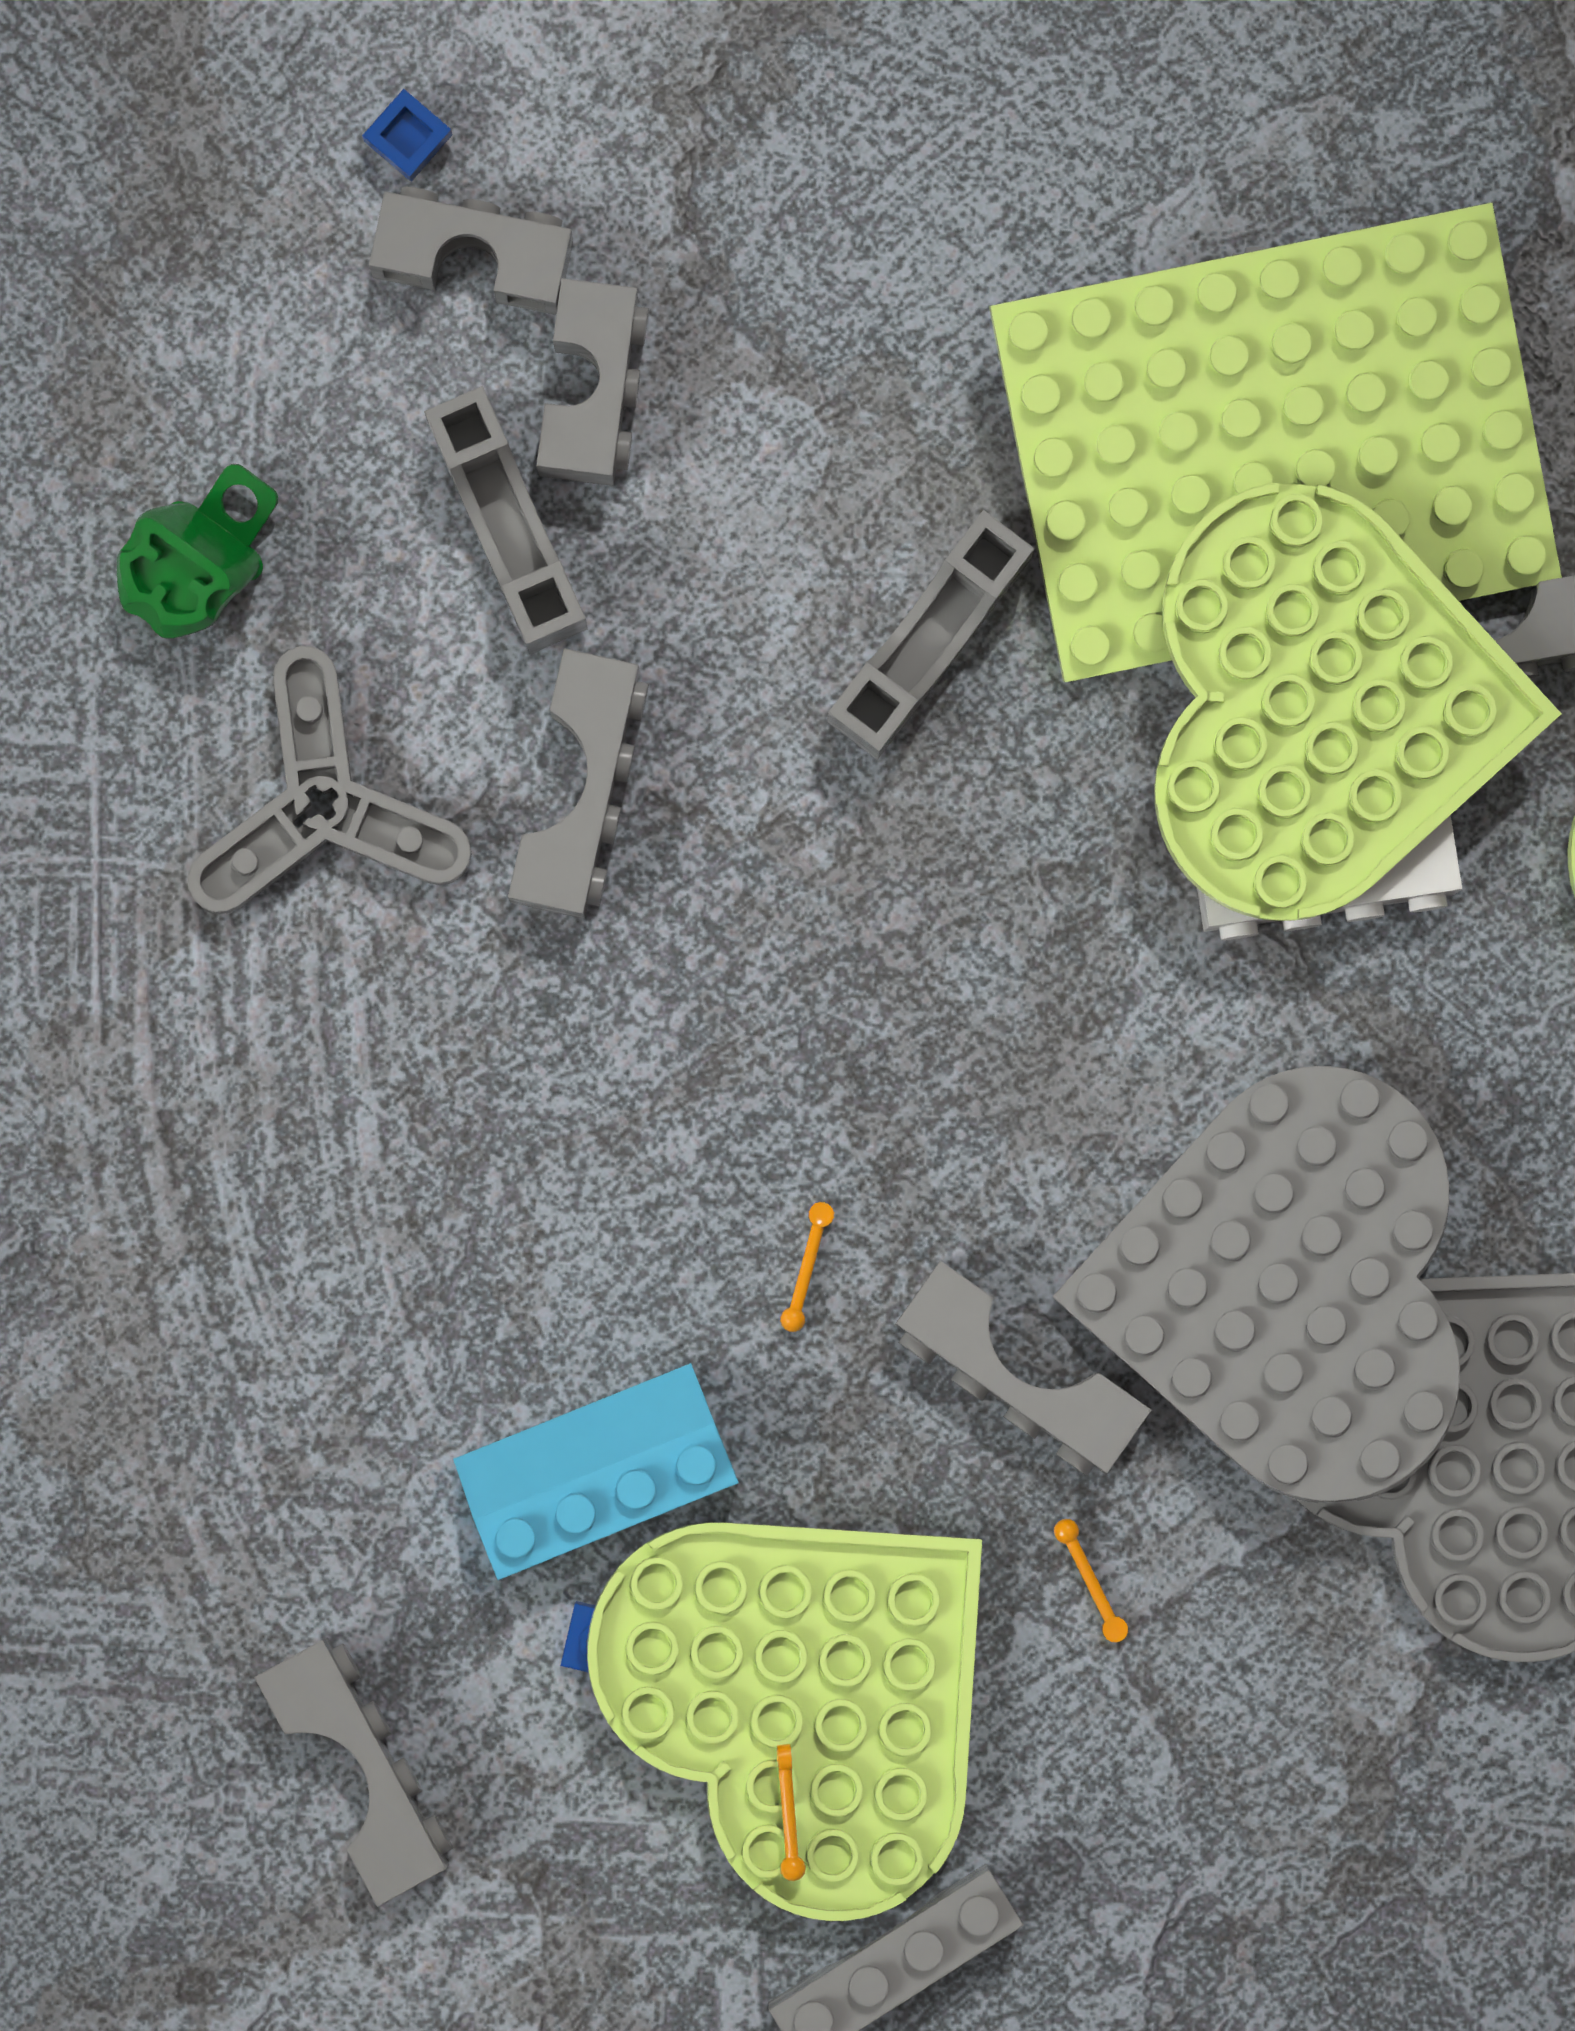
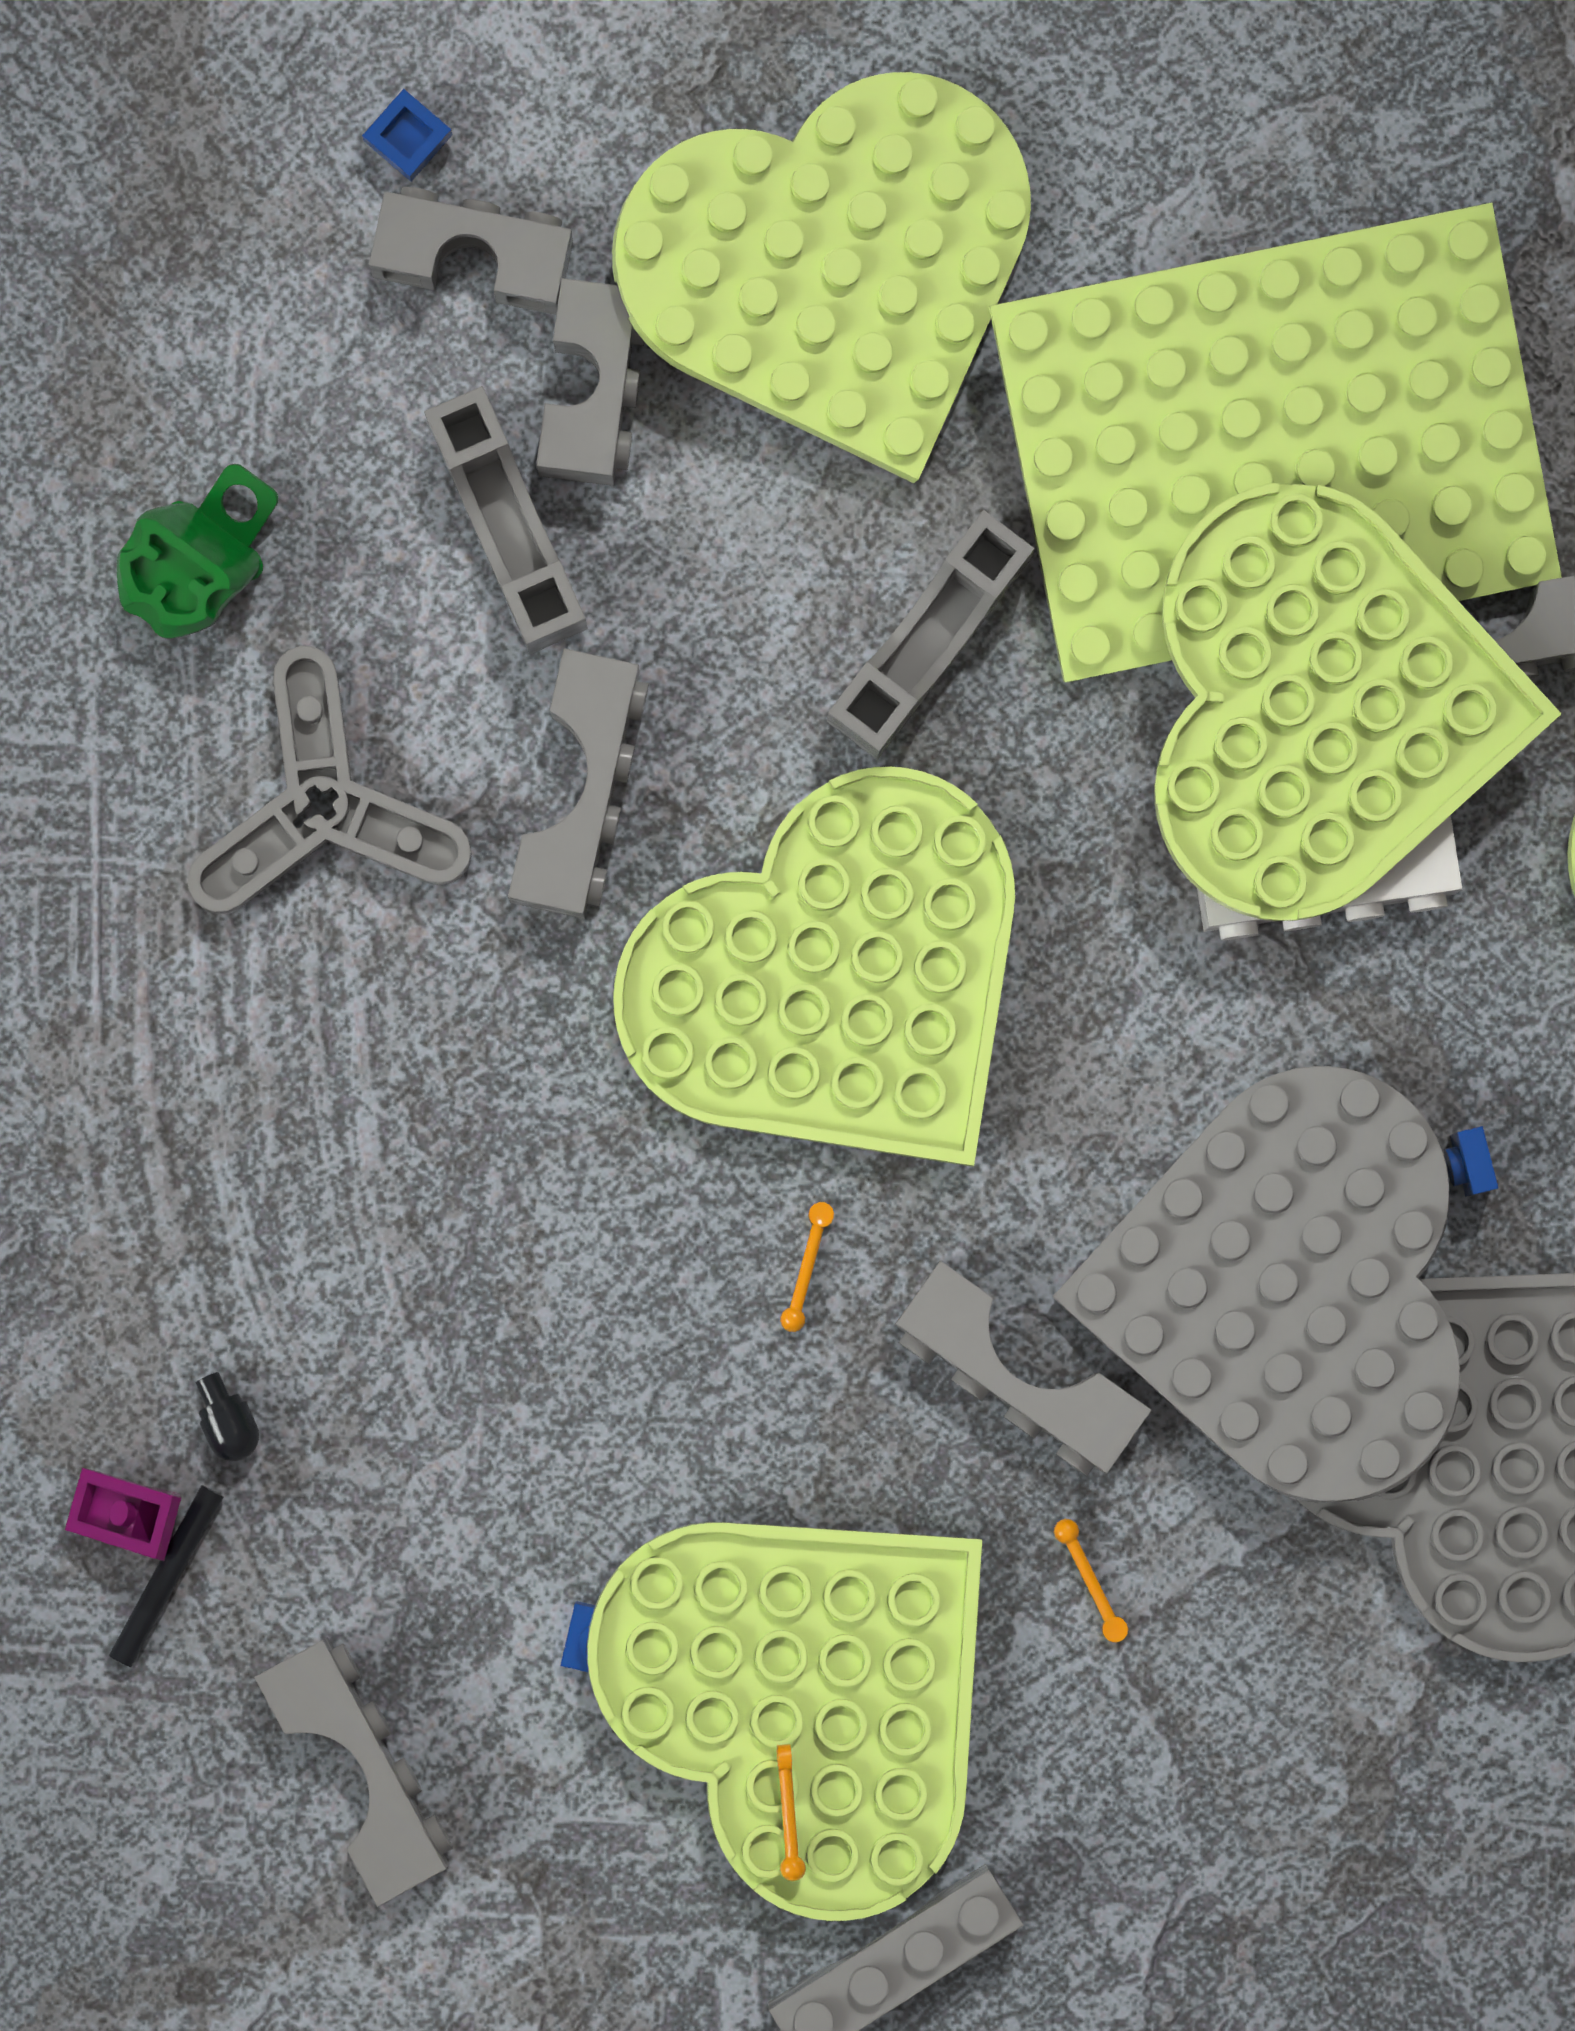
(123, 1513): none -> magenta slope
(166, 1576): none -> black bar
(226, 1420): none -> black cylinder
(594, 1471): medium azure slope -> none
(834, 266): none -> yellowish green plate
(840, 983): none -> yellowish green plate
(1470, 1162): none -> blue plate

